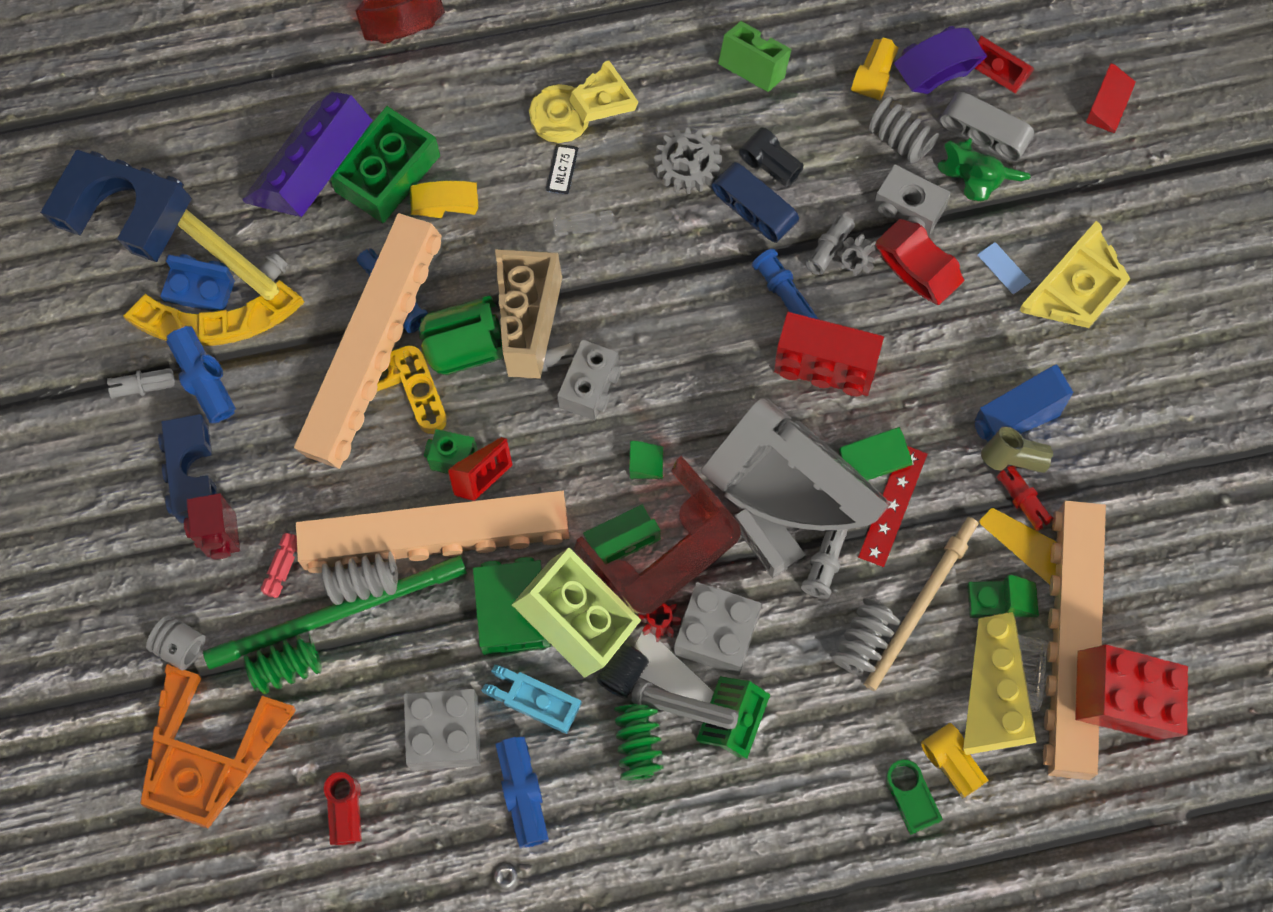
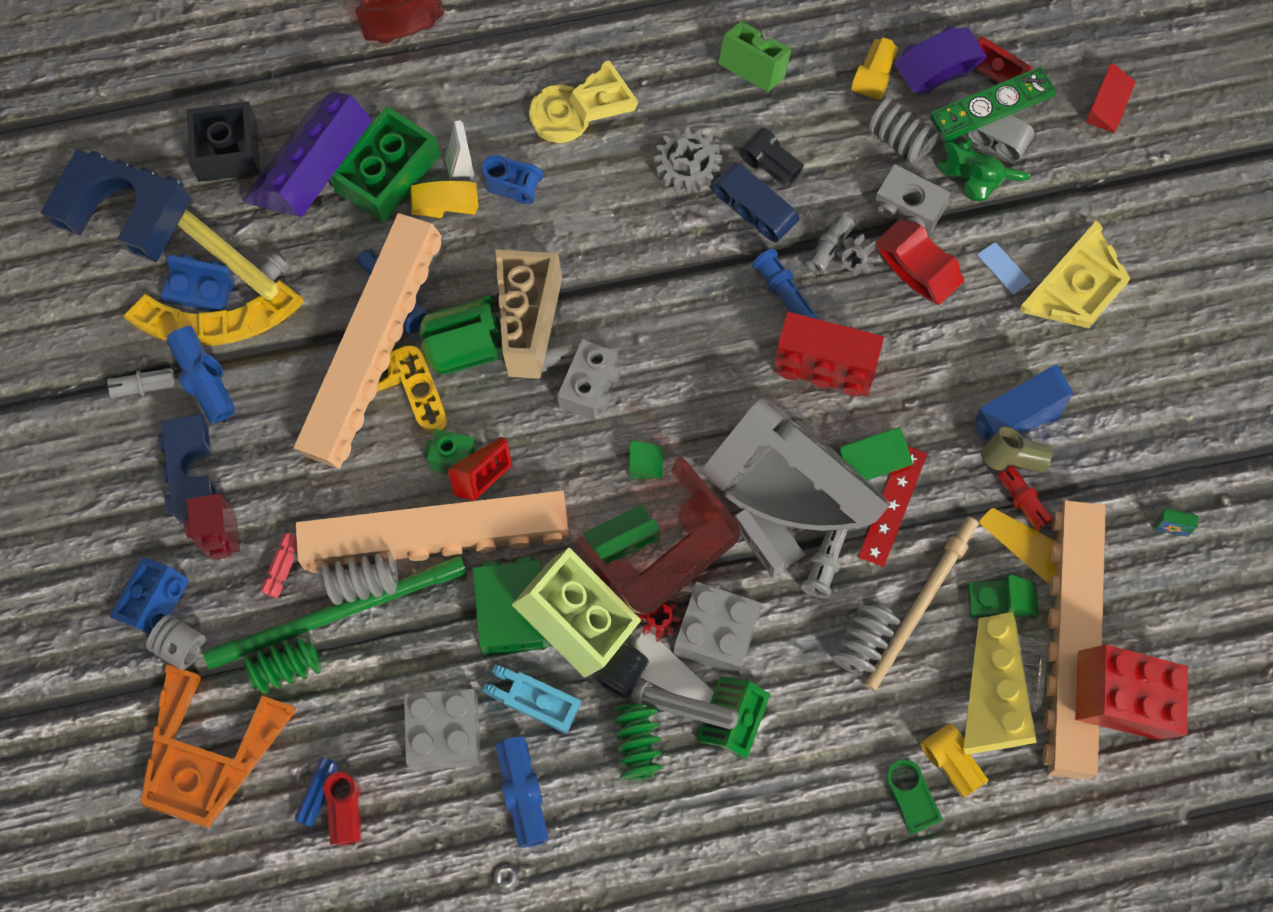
(149, 595): none -> blue bracket
(223, 141): none -> black brick
(315, 794): none -> blue axle
(457, 155): none -> white slope
(514, 182): none -> blue piece
(562, 169): sticker -> none
(992, 104): none -> green tile
(1176, 522): none -> green tile

